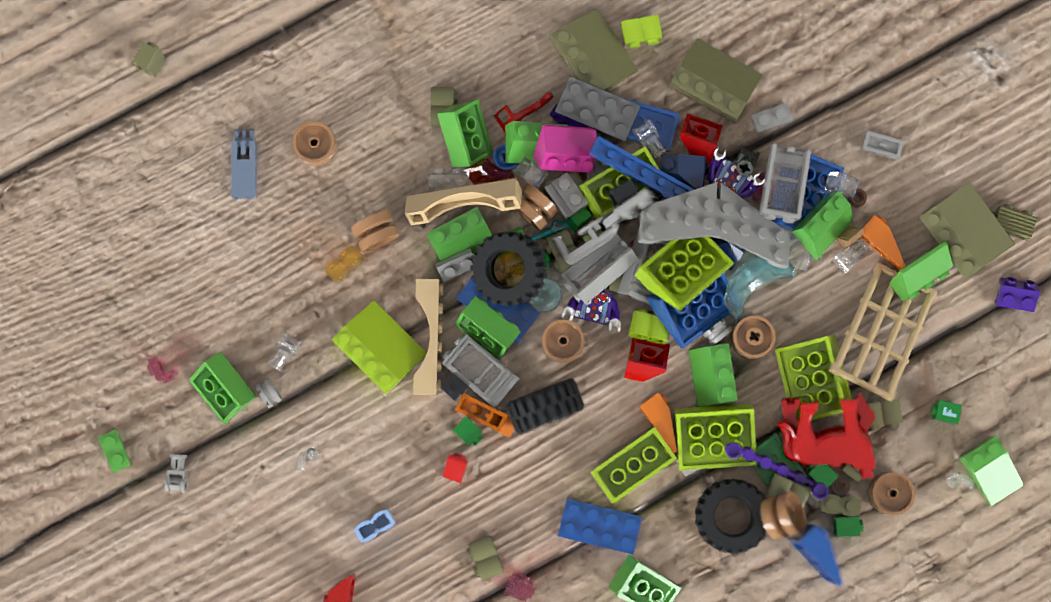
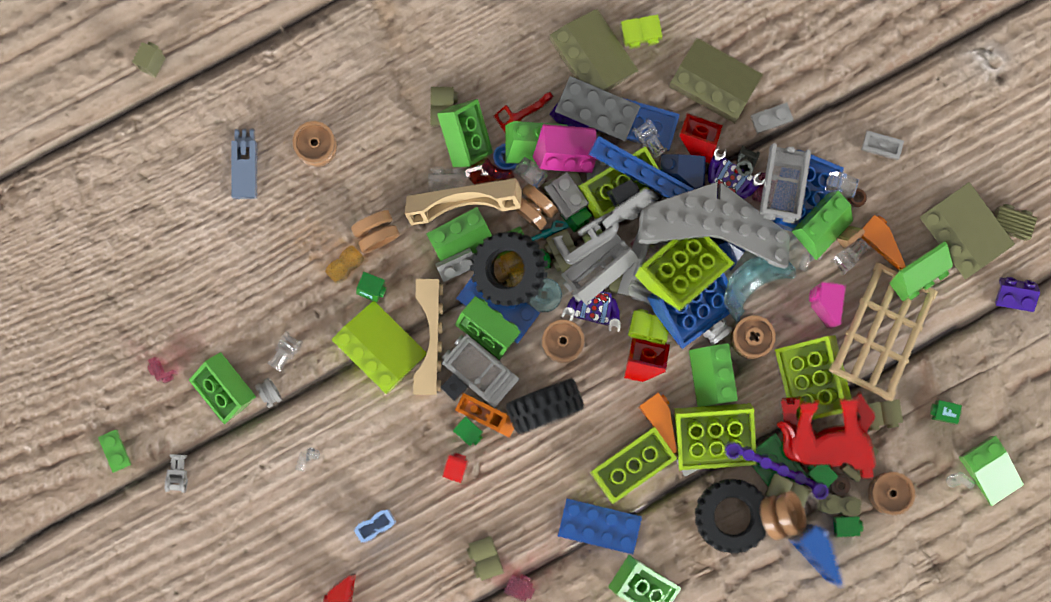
(371, 287): none -> green brick
(828, 303): none -> dark pink slope

